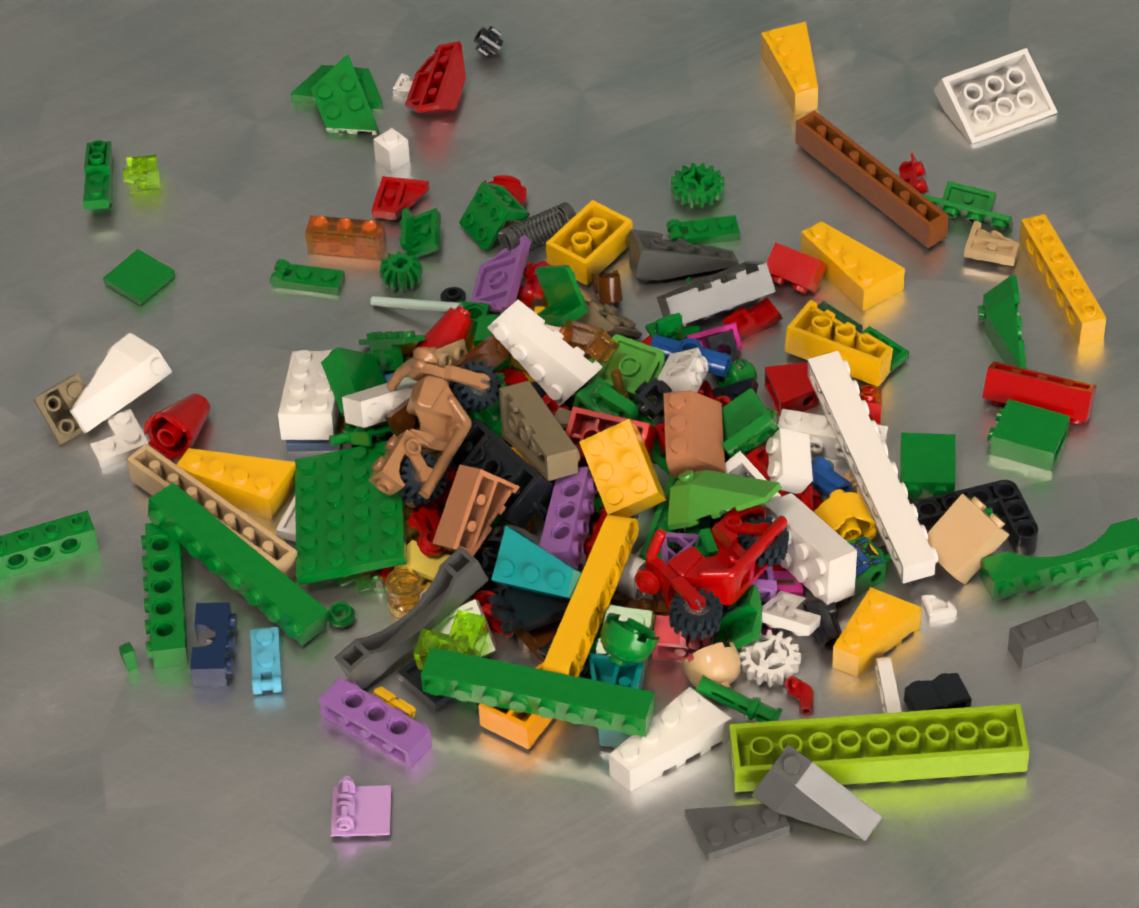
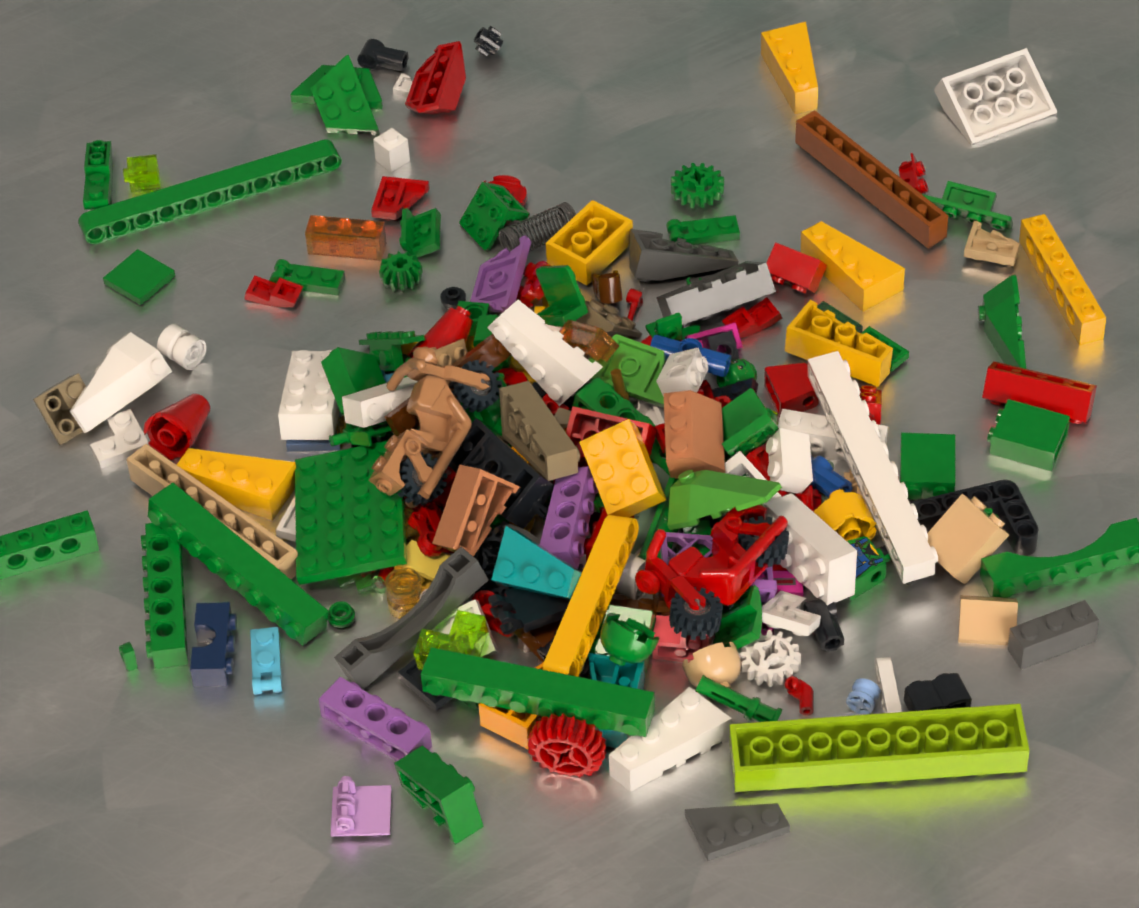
(181, 346): none -> white wheel
(209, 191): none -> green beam
(273, 294): none -> red slope
(376, 54): none -> black piece
(391, 699): yellow piece -> none
(415, 304): light aqua bar -> none
(442, 790): none -> green wedge
(567, 745): none -> red gear
(613, 403): green beam -> none
(634, 298): none -> red hand
(653, 389): black brick -> none
(706, 544): green tile -> none
(809, 794): dark grey wedge -> none
(863, 696): none -> light blue wheel
(873, 630): yellow wedge -> none
(937, 609): white tile -> none
(986, 619): none -> tan slope

